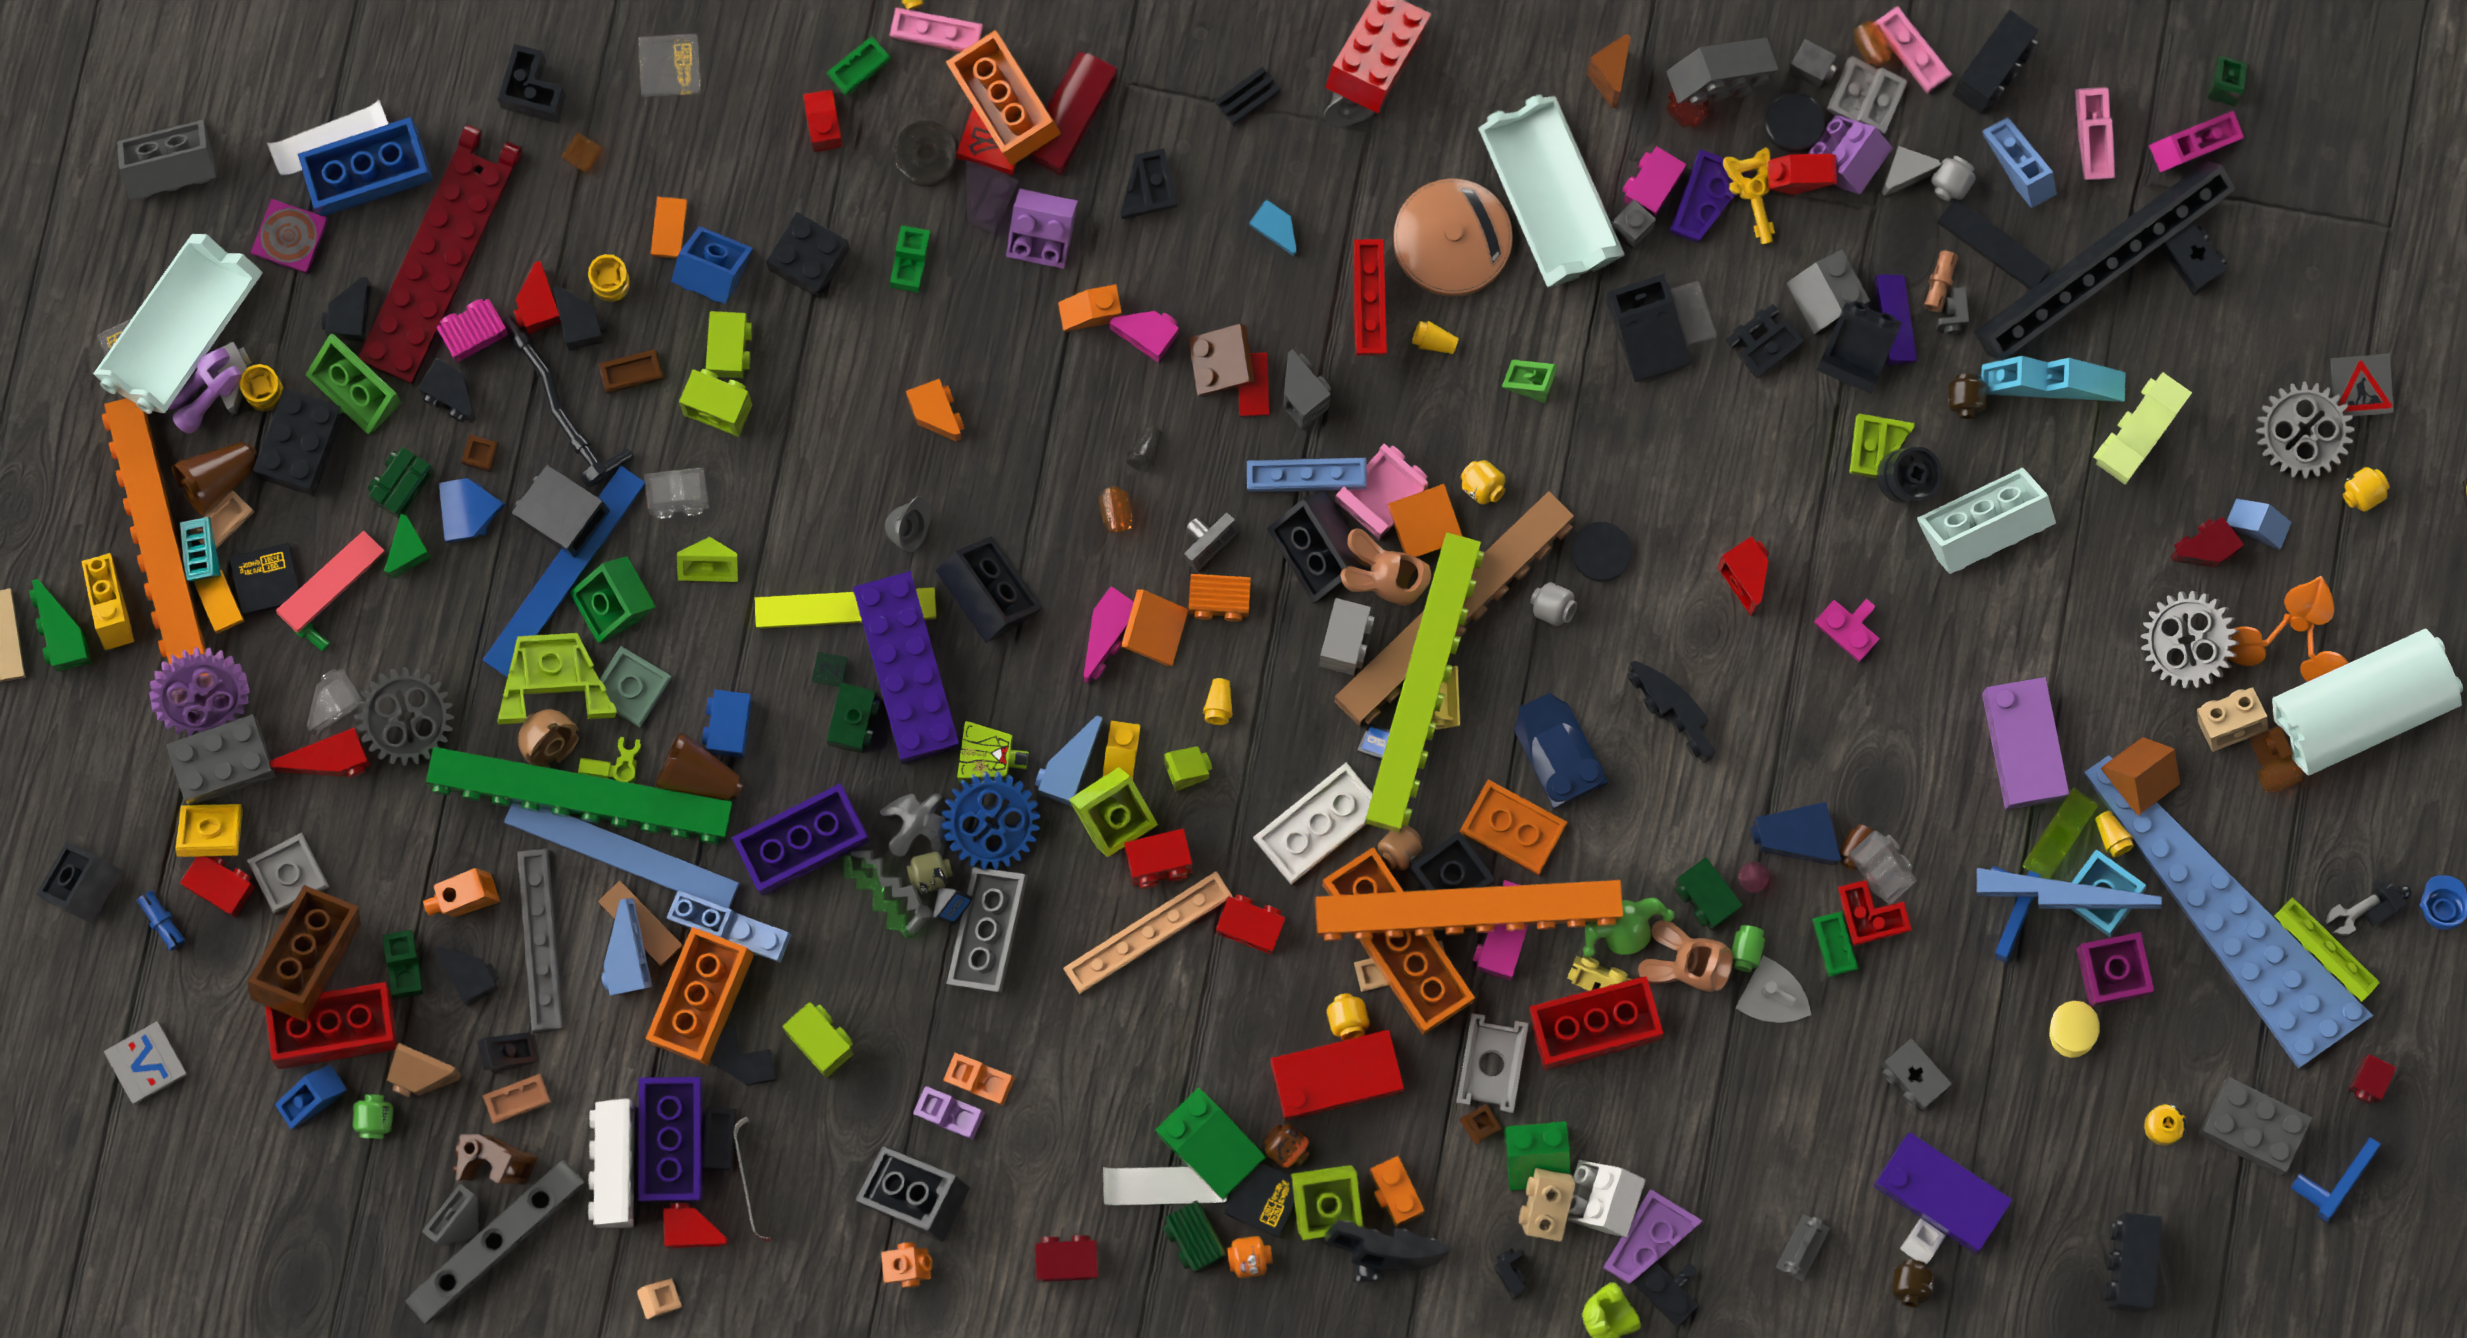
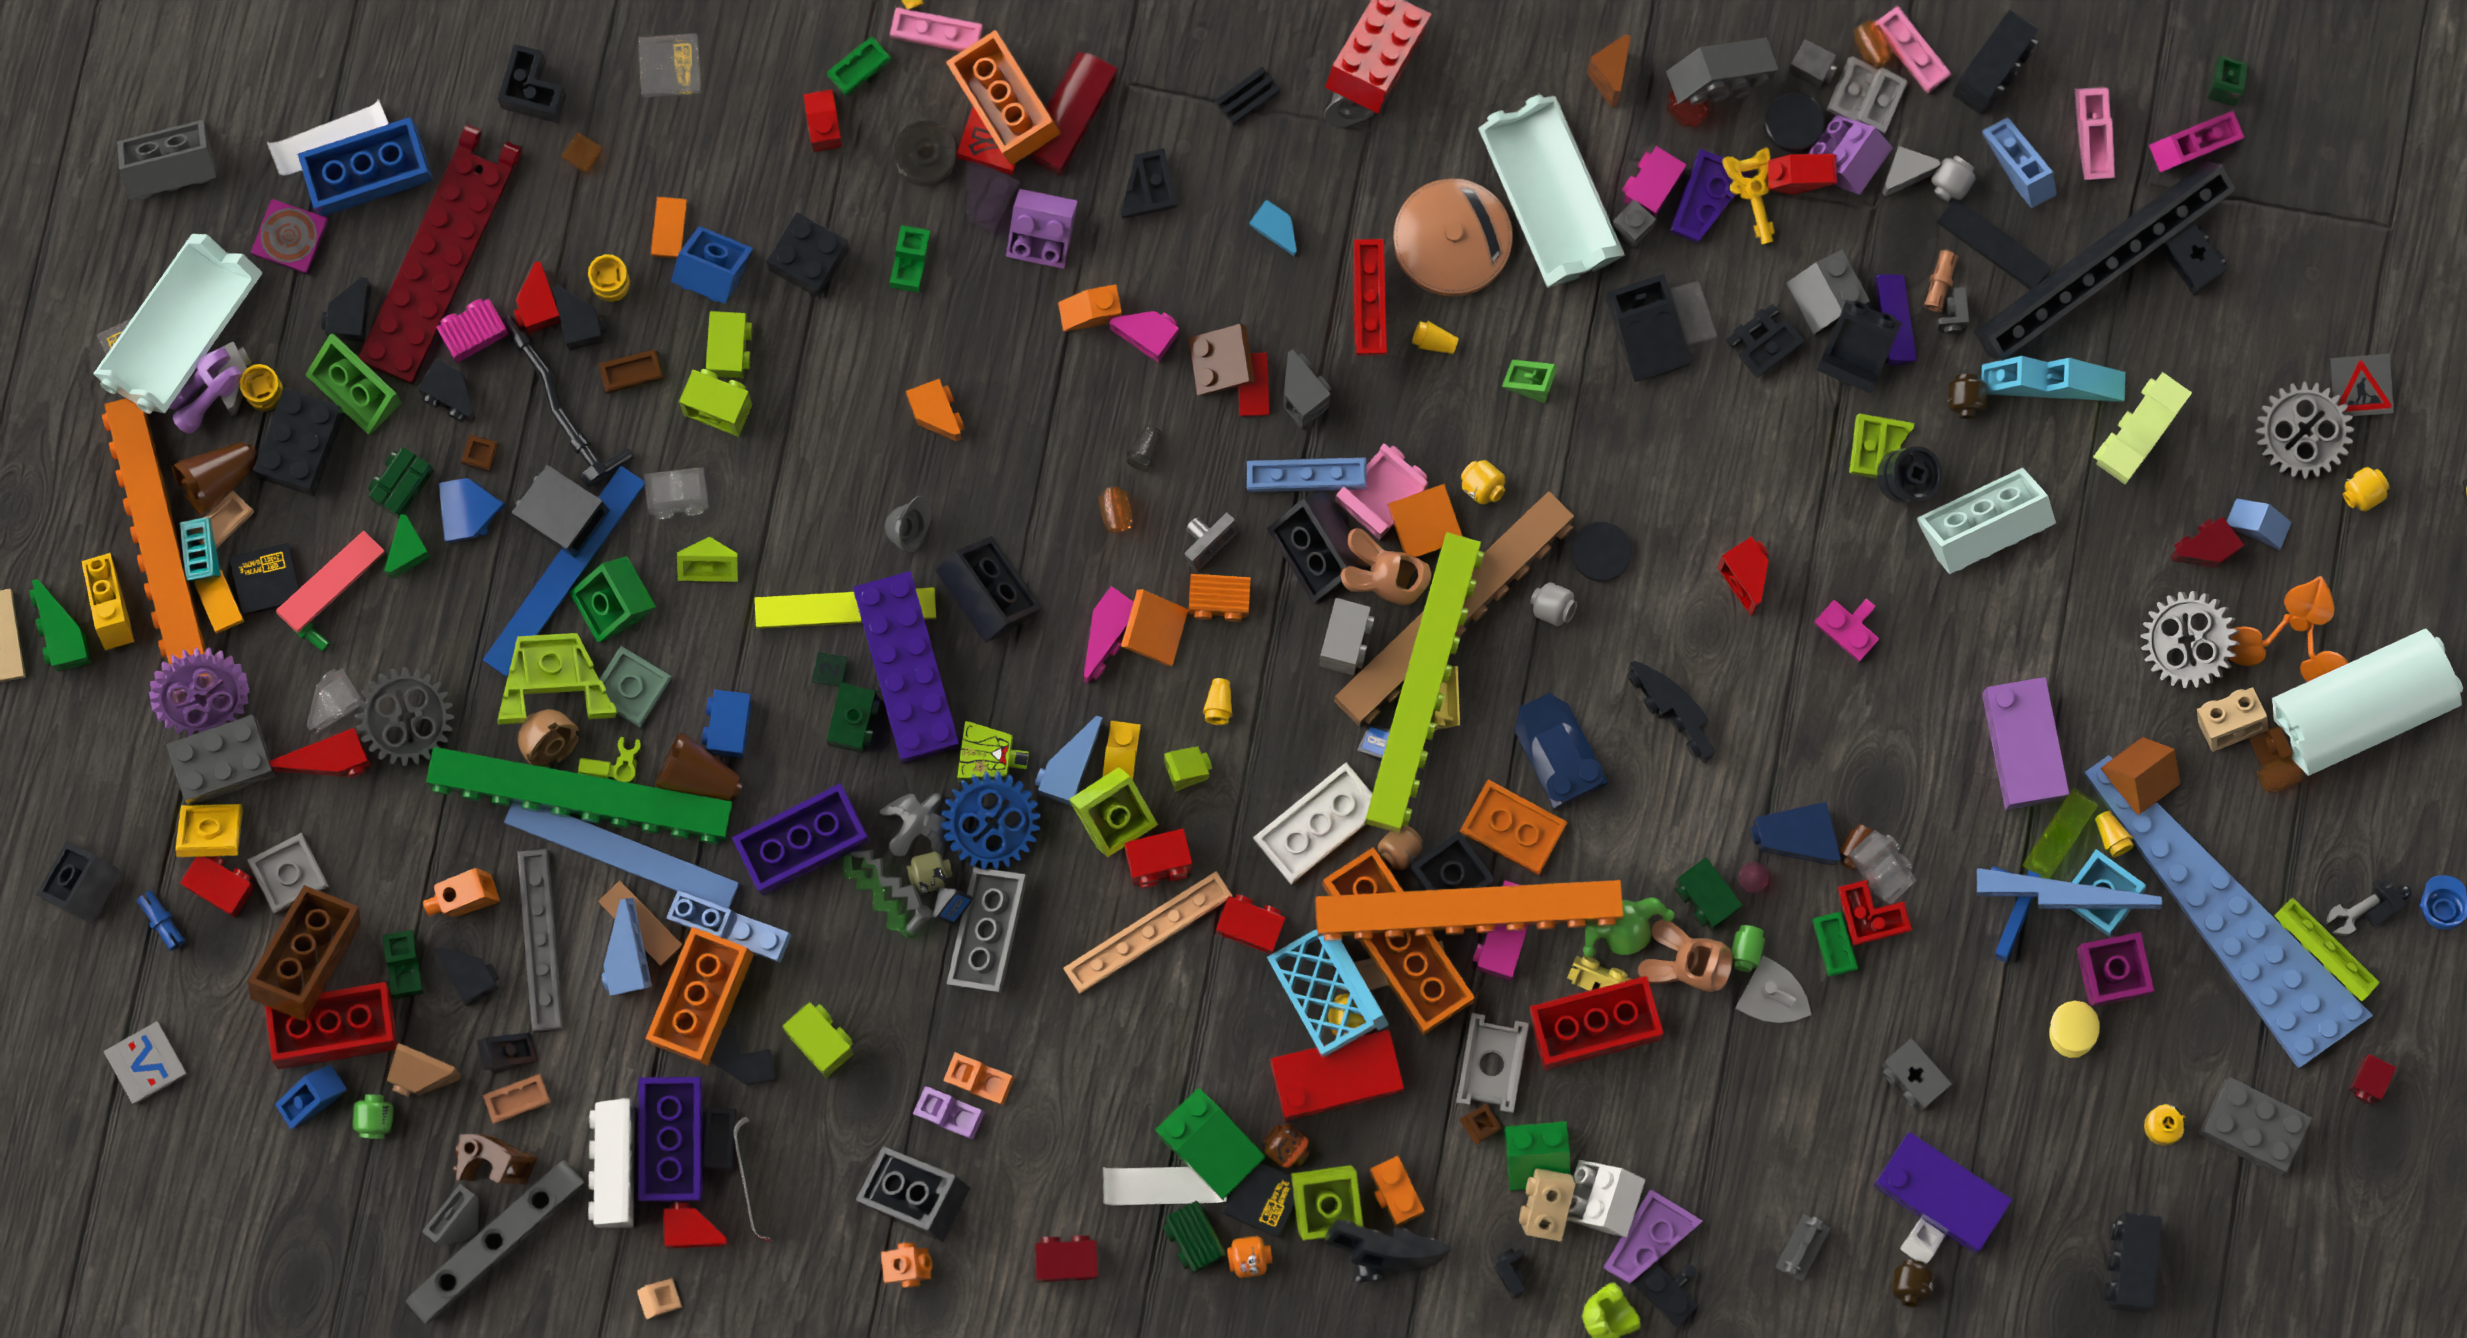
(1352, 982): none -> medium azure fence
(2329, 1201): blue piece -> none

